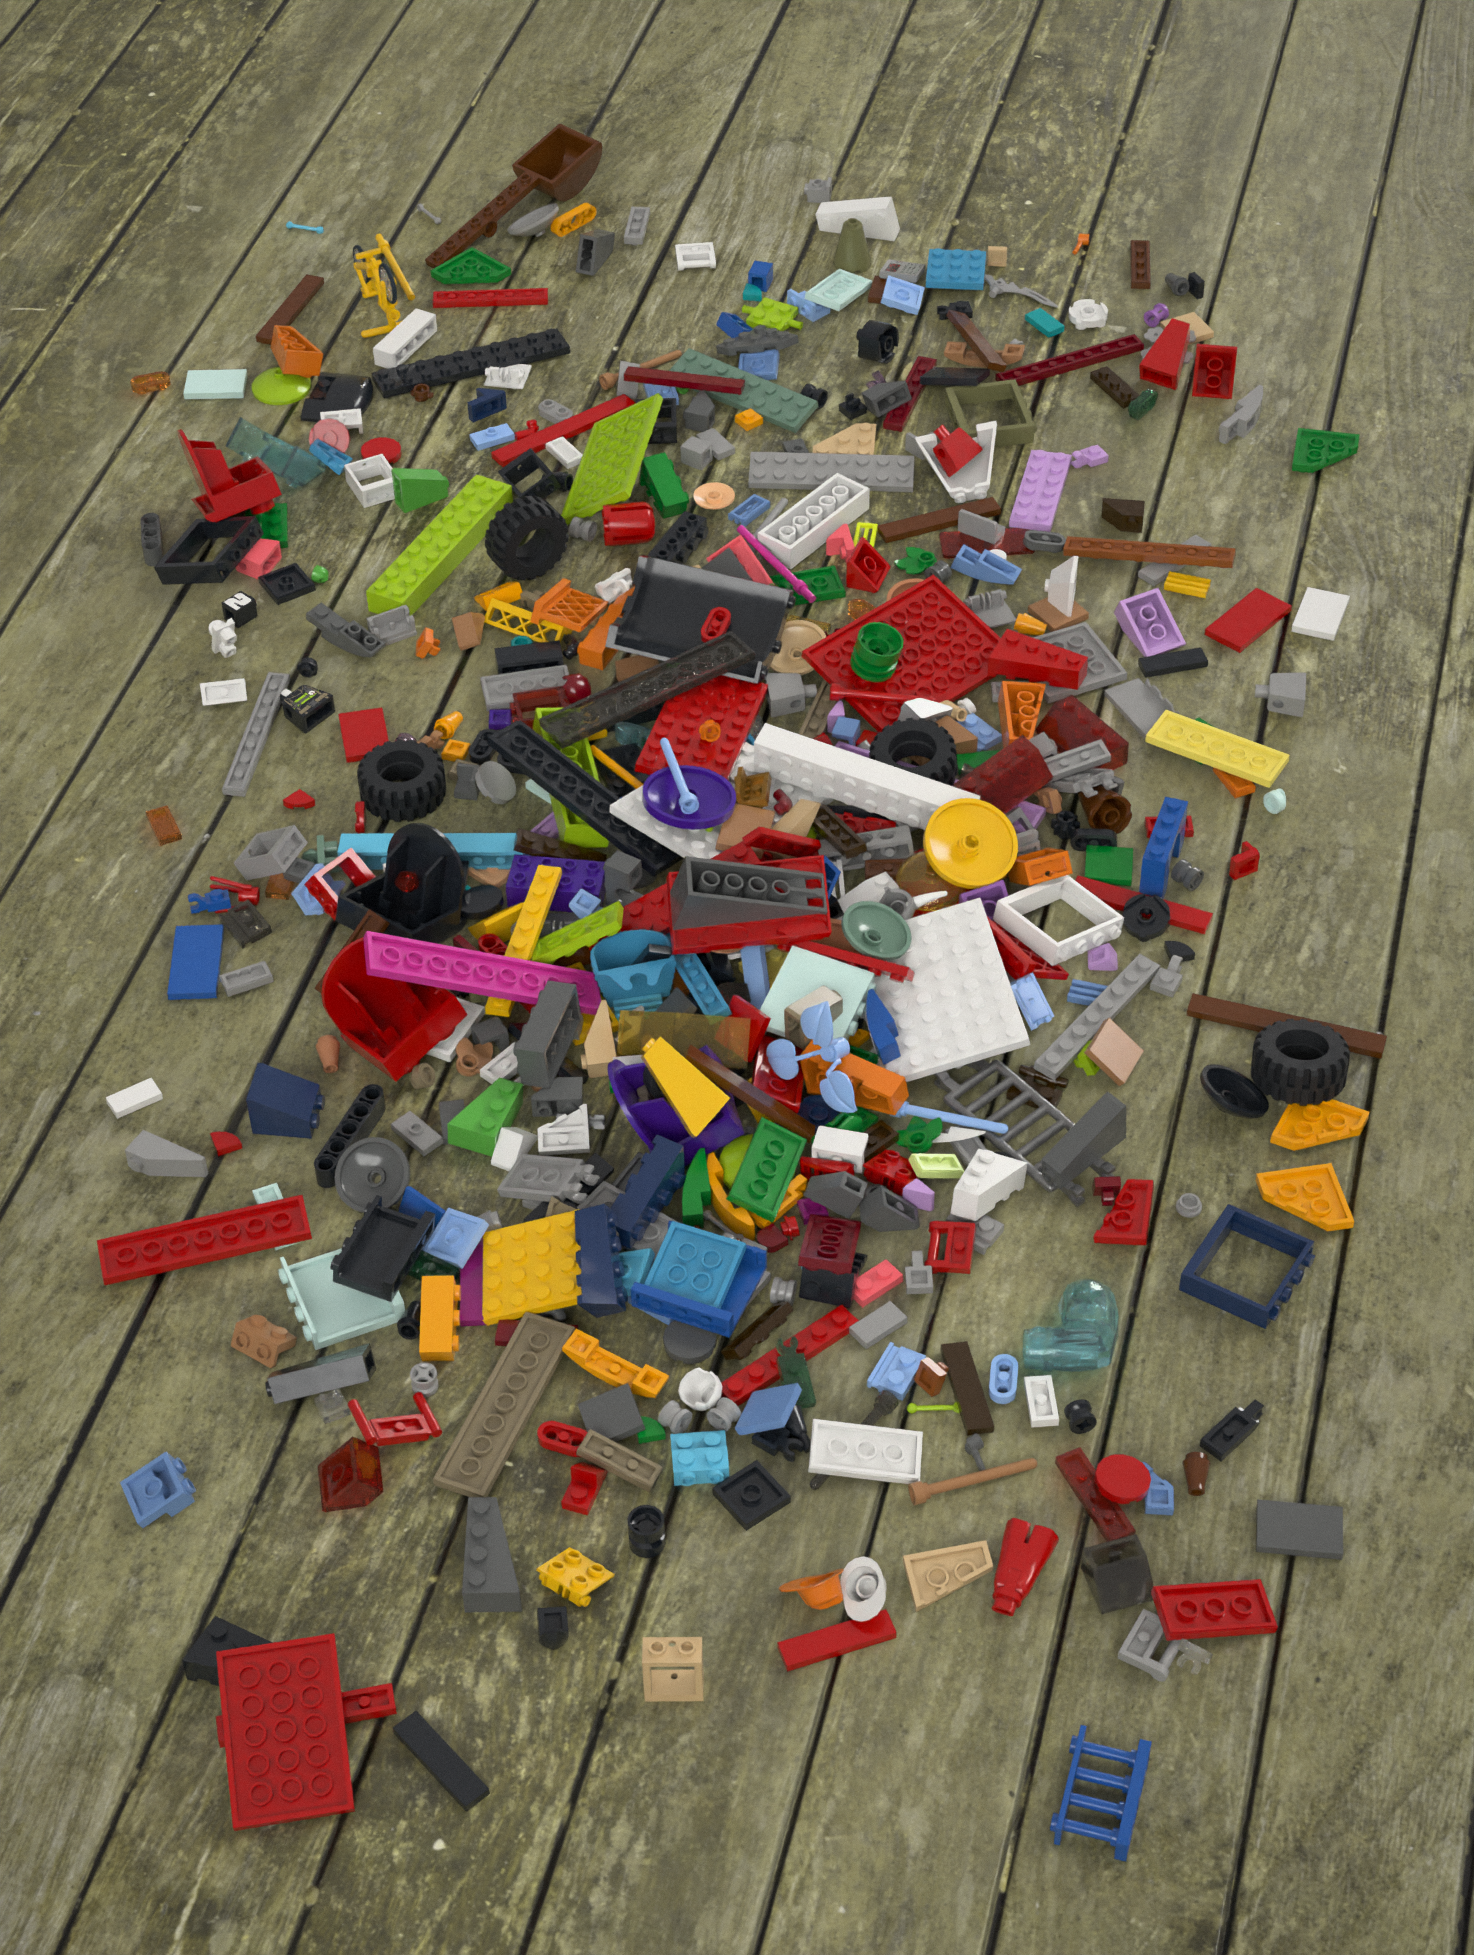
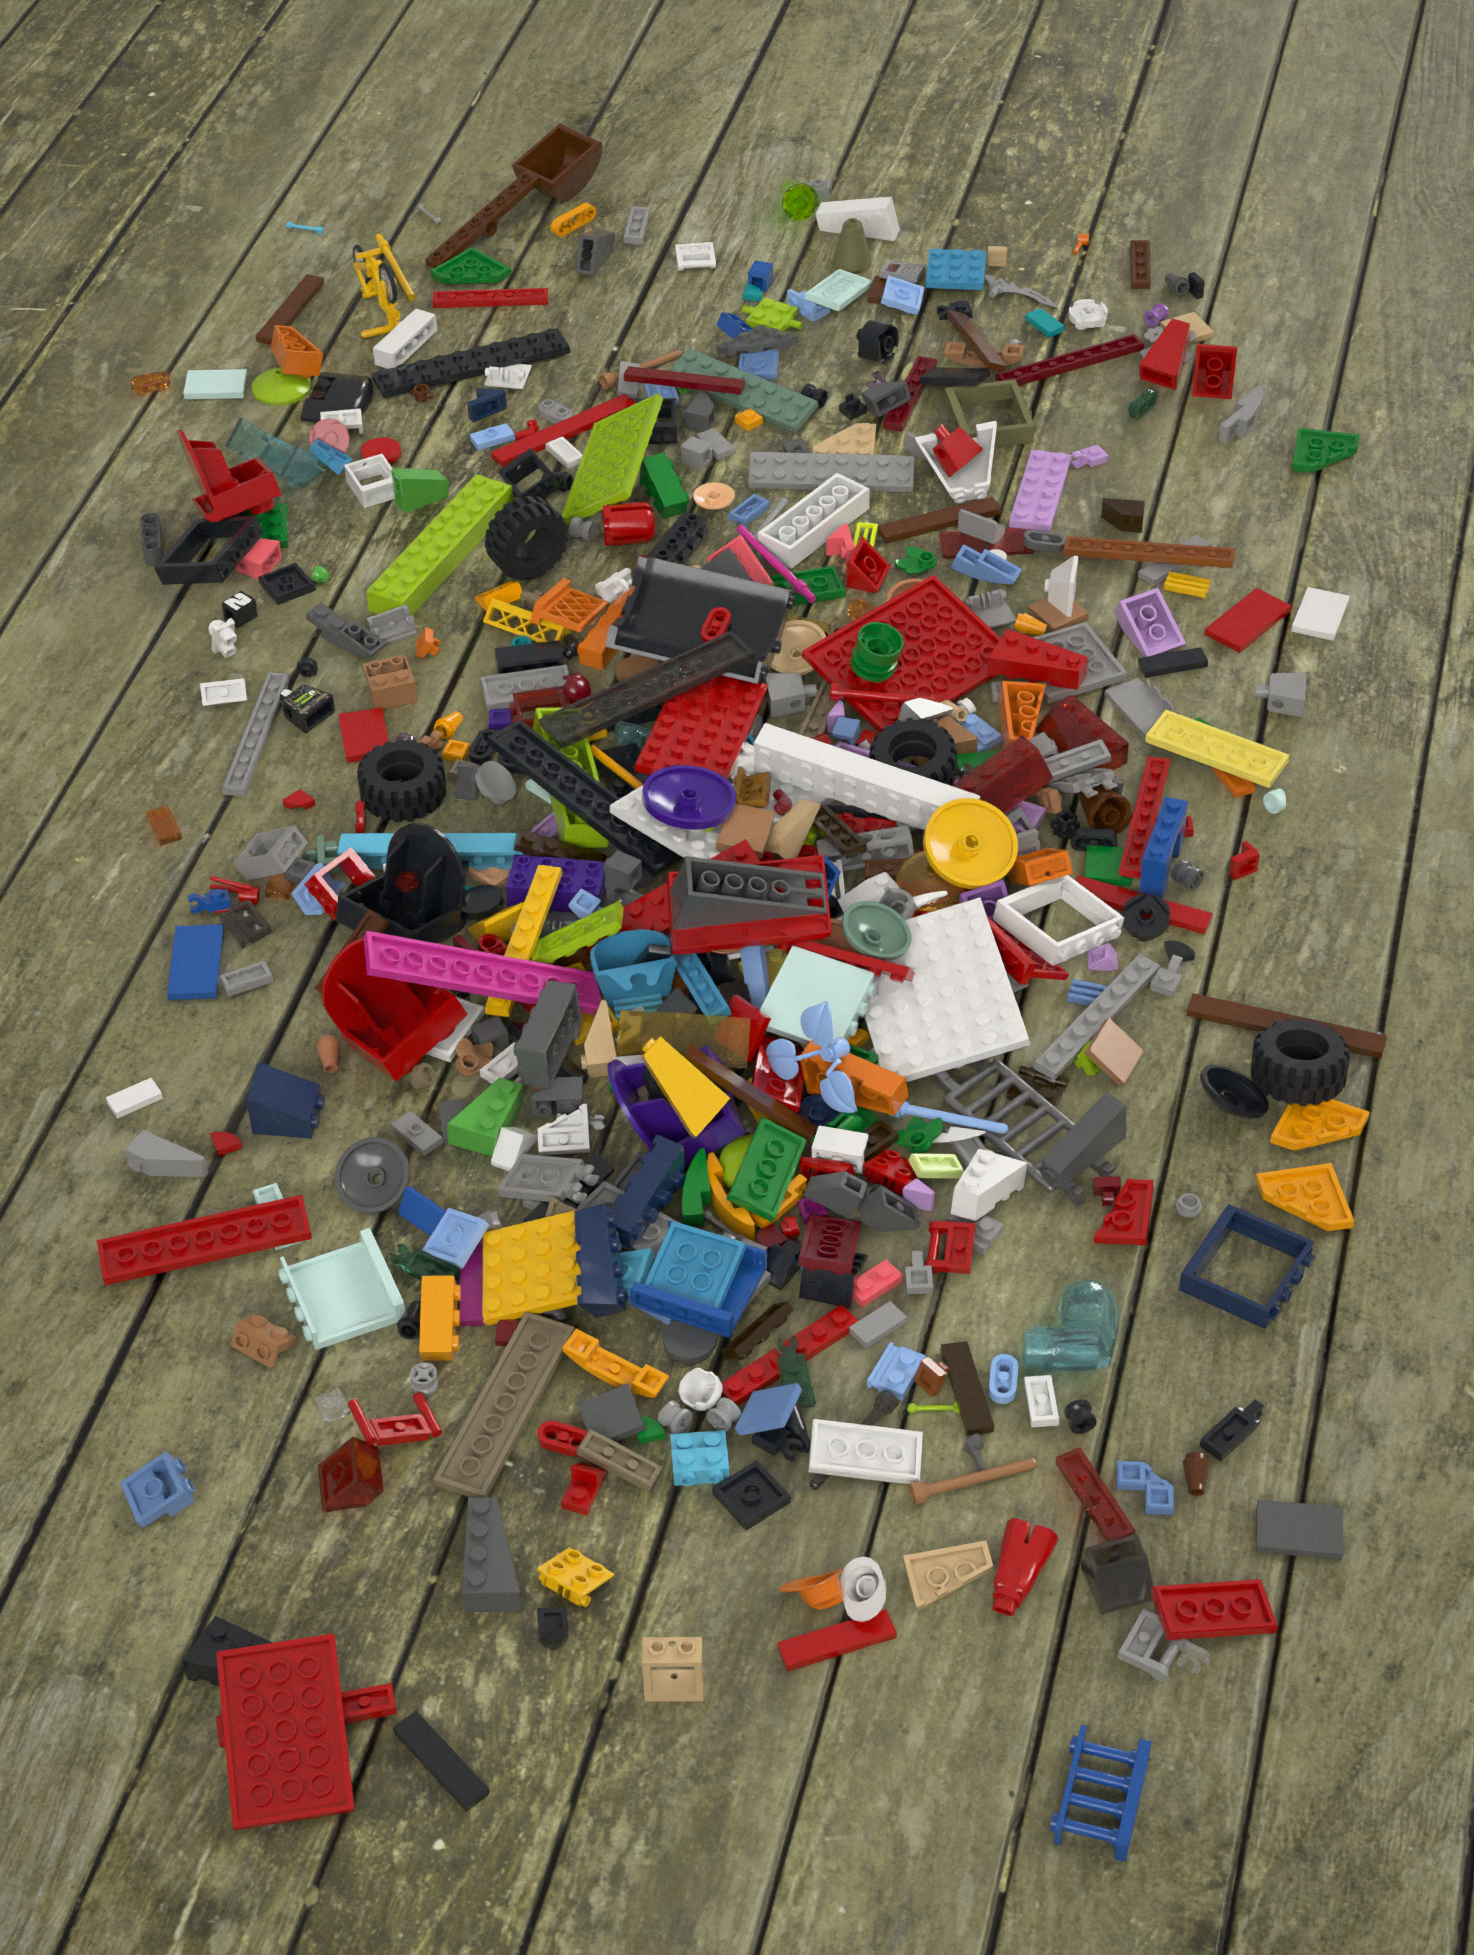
(322, 1374): slope -> none
(354, 1126): black beam -> none
(381, 1250): black panel -> none
(390, 682): none -> medium nougat slope
(468, 629): medium nougat slope -> none
(534, 222): light grey dish -> none
(646, 1531): black wheel -> none
(688, 801): light blue piece -> none
(710, 736): orange plate -> none
(781, 842): red tile -> none
(783, 1263): none -> black slope
(783, 1291): light grey wheel -> none
(793, 1013): dark tan slope -> none
(798, 199): none -> clear neon green cone
(882, 1028): blue slope -> none
(940, 570): dark grey wheel -> none
(1031, 1001): light blue hinge -> none
(1114, 386): dark brown plate -> none
(1122, 1478): red tile -> none
(1144, 815): none -> red plate

